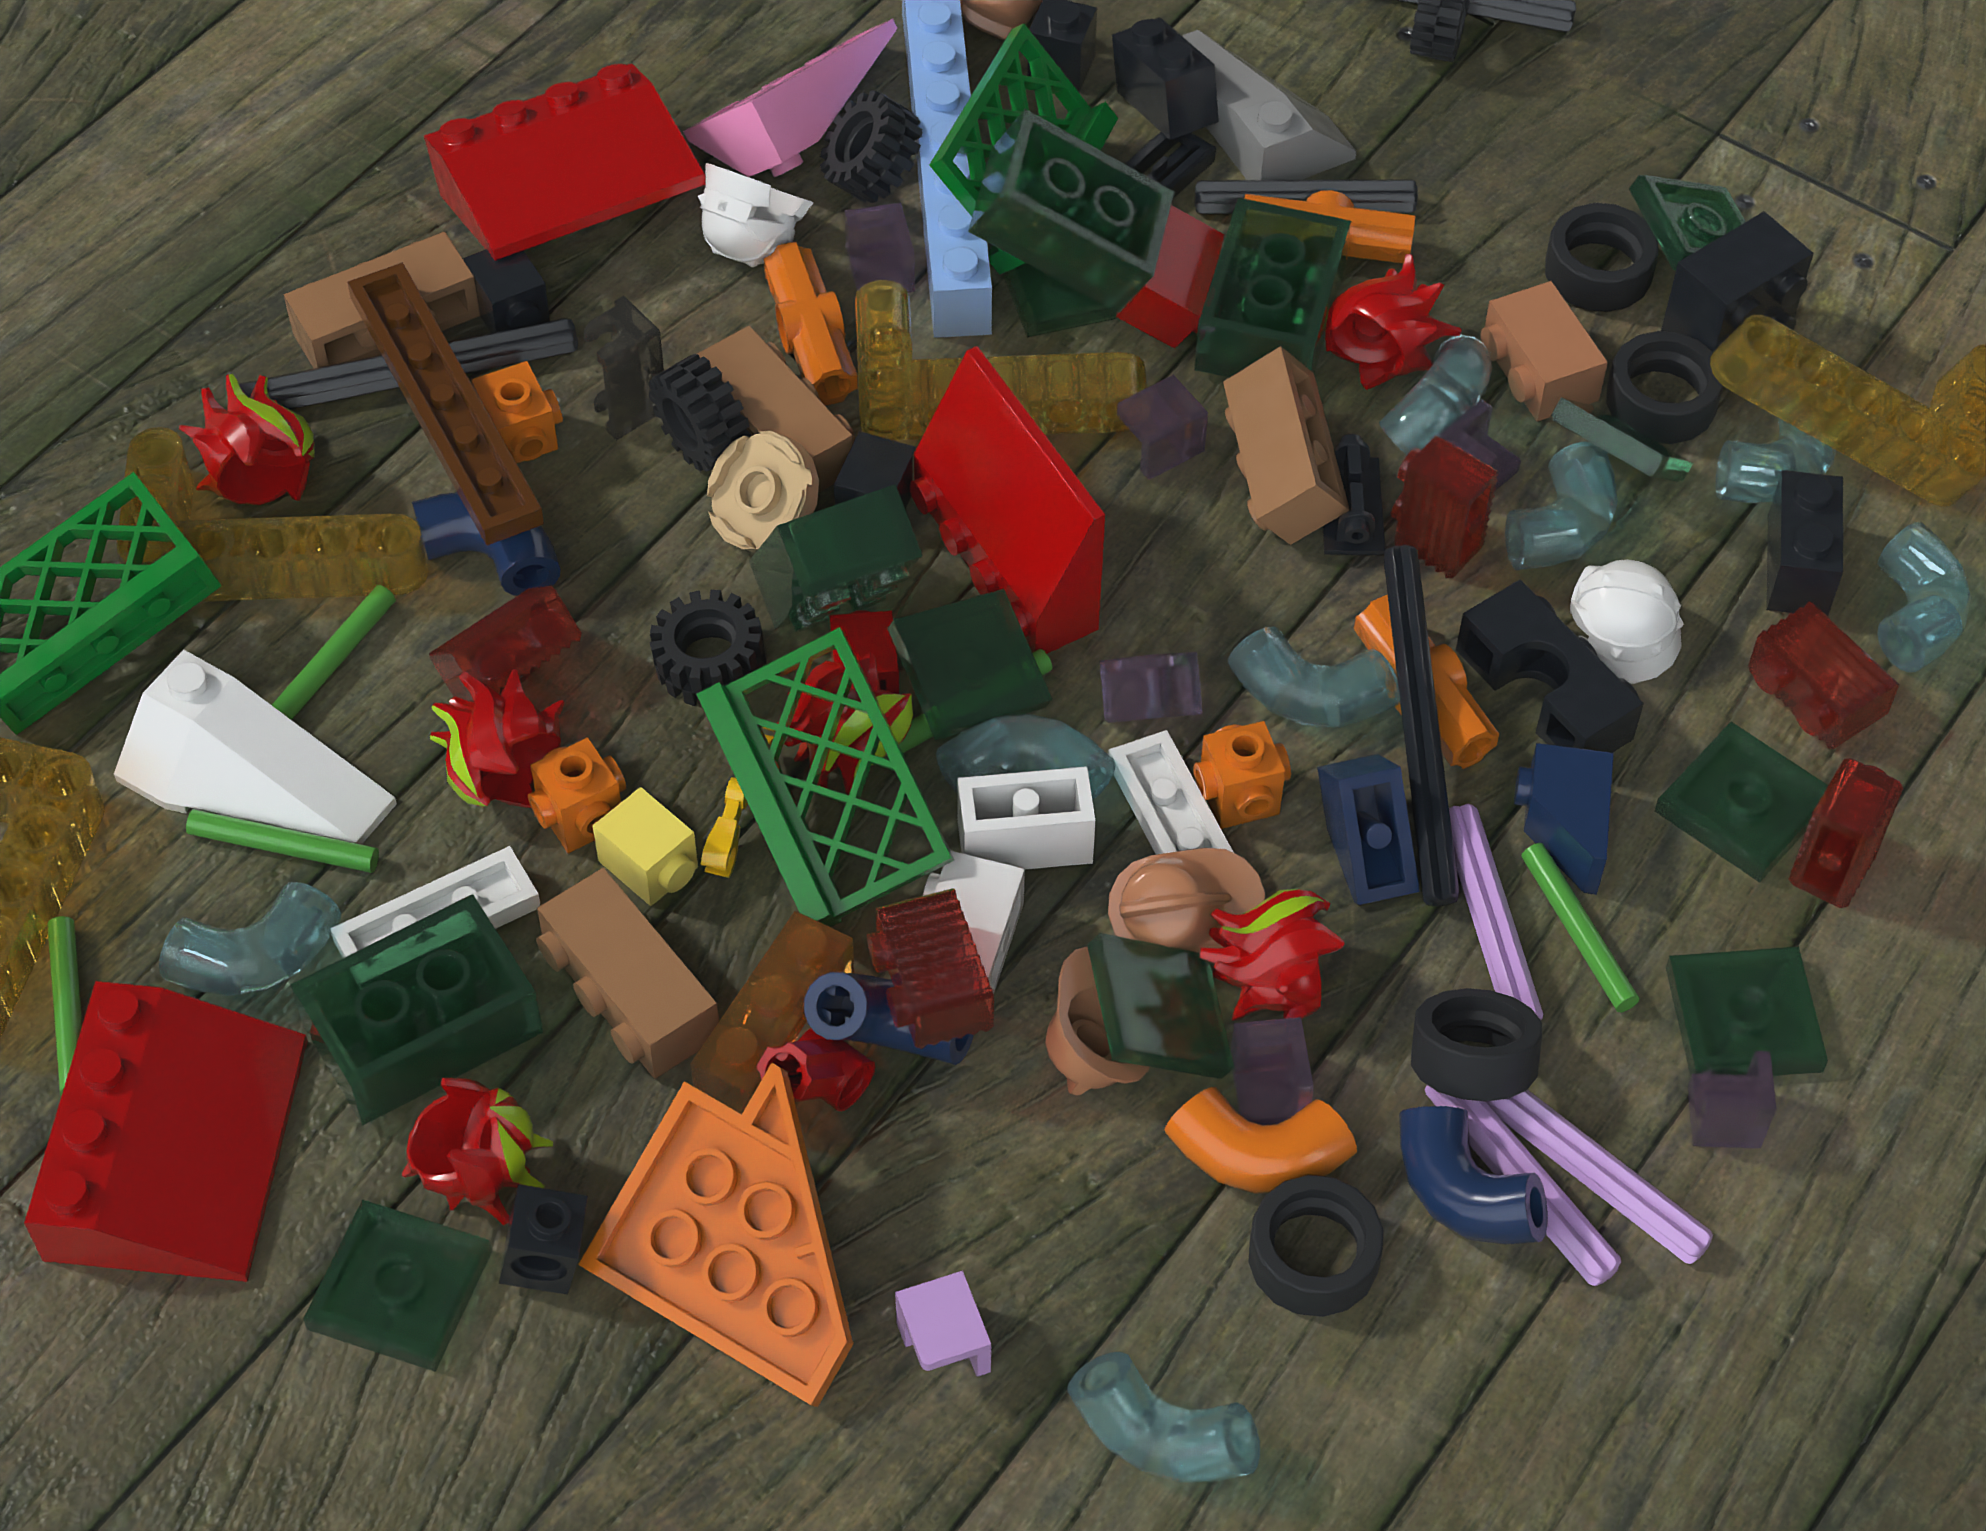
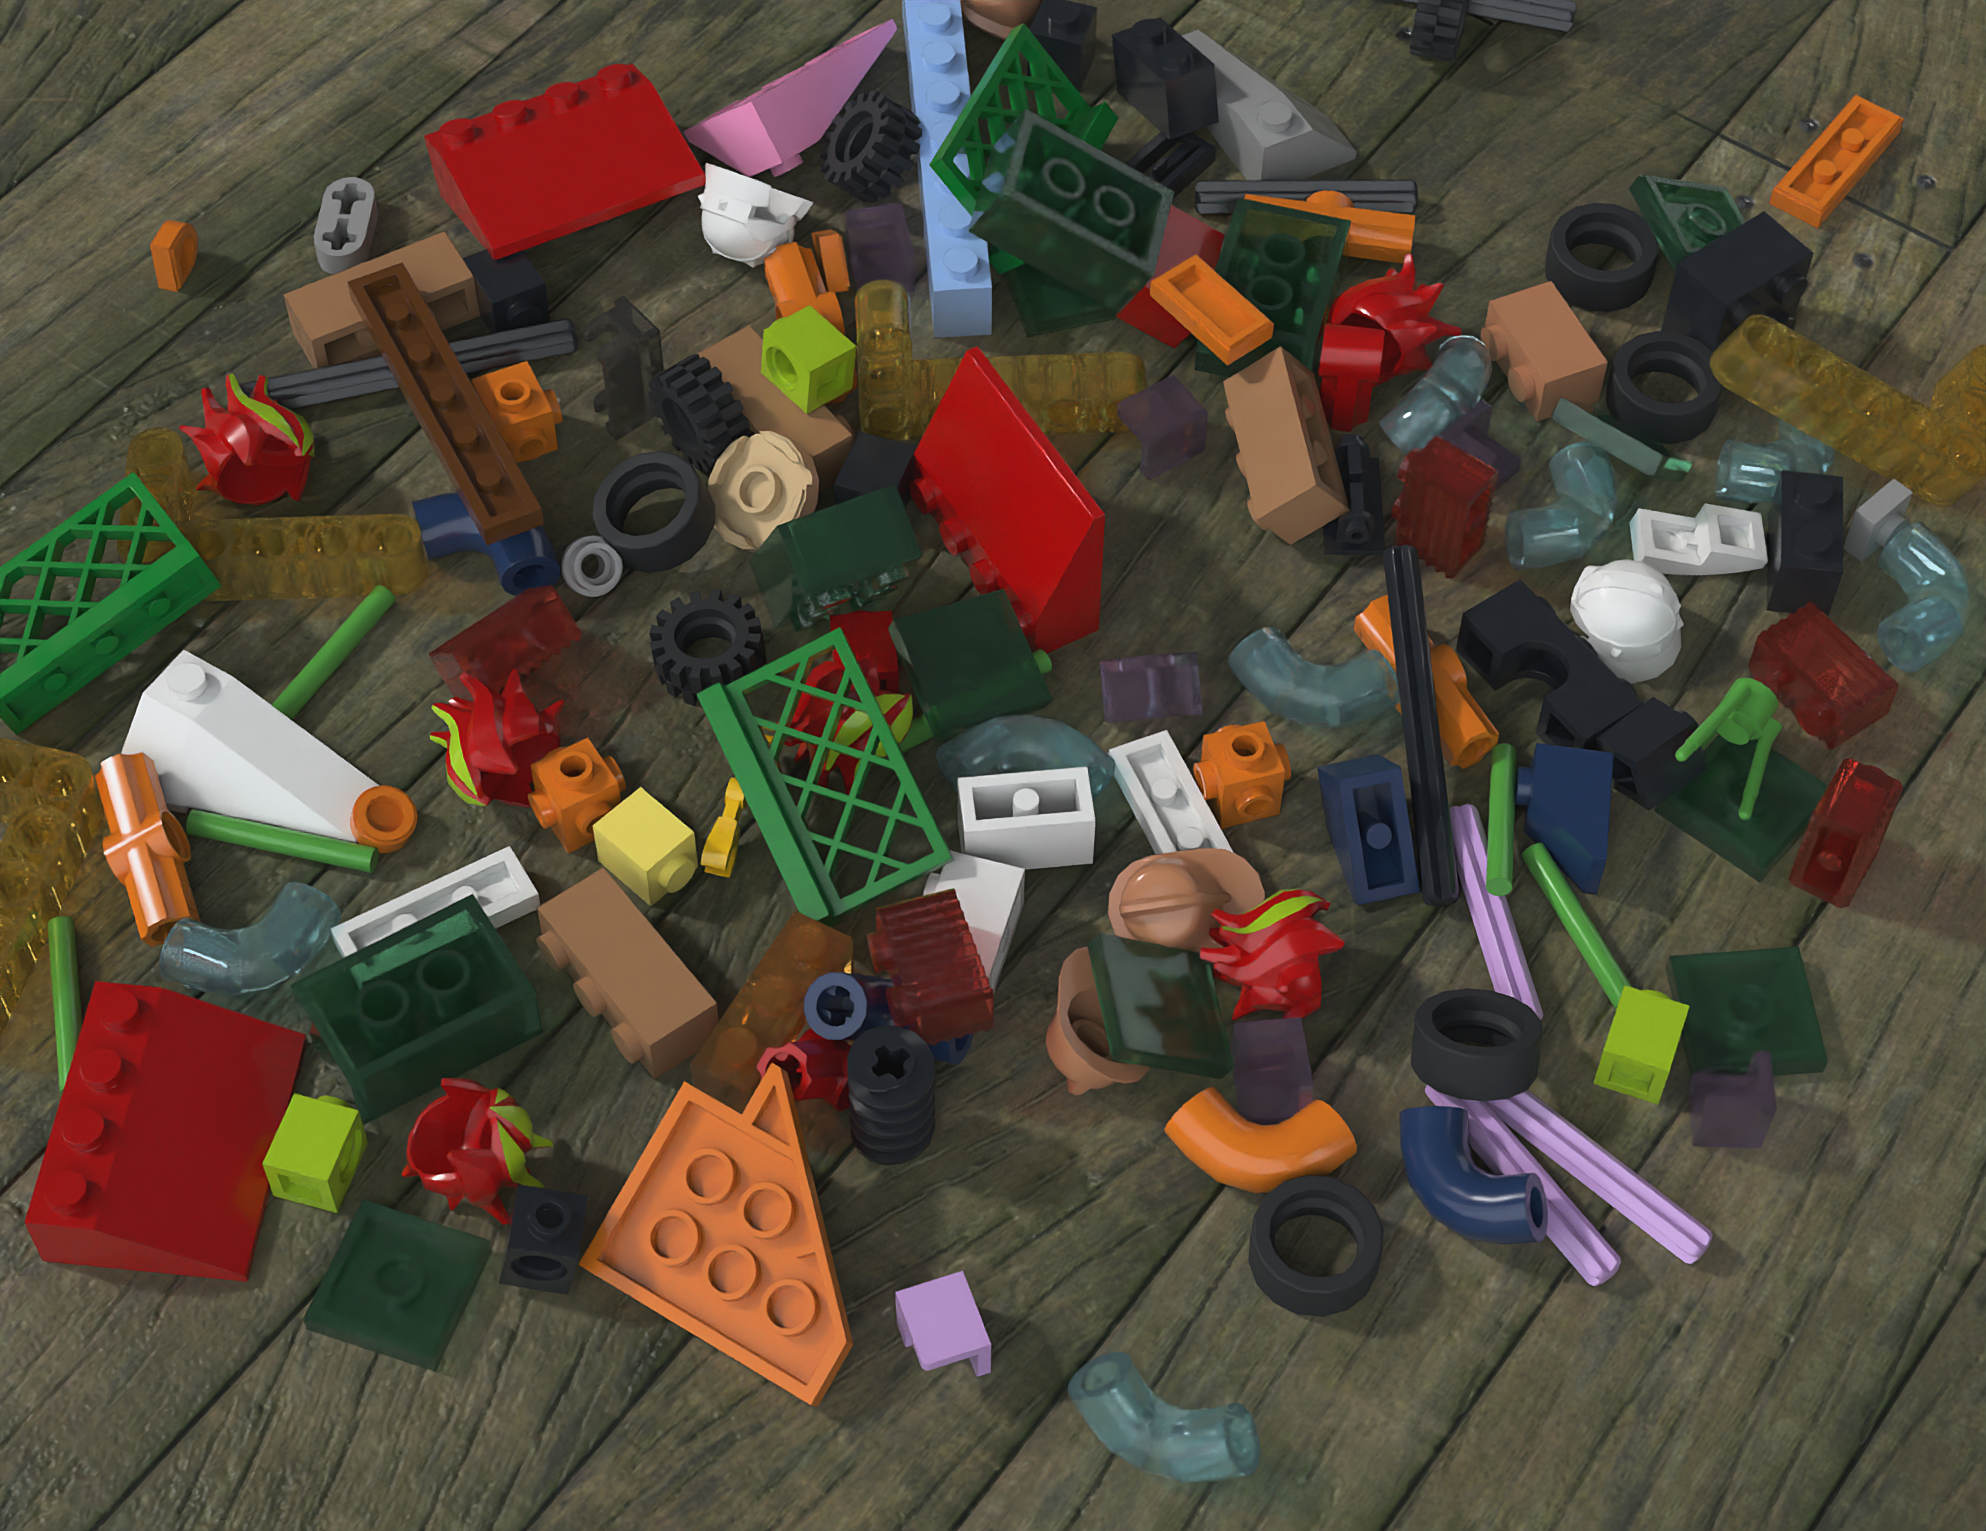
(145, 845): none -> orange piece
(174, 254): none -> orange tile
(316, 1152): none -> lime brick
(334, 225): none -> light grey beam
(383, 818): none -> orange tile
(609, 566): none -> light grey plate
(633, 481): none -> black tyre
(808, 359): none -> lime brick
(831, 260): none -> orange tile
(891, 1094): none -> black piece
(1211, 309): none -> orange tile
(1349, 368): none -> red piece
(1501, 820): none -> bright green bar
(1641, 1044): none -> lime brick
(1645, 752): none -> black brick
(1710, 544): none -> white slope
(1741, 717): none -> bright green plant
(1836, 161): none -> orange tile
(1878, 520): none -> light grey plate

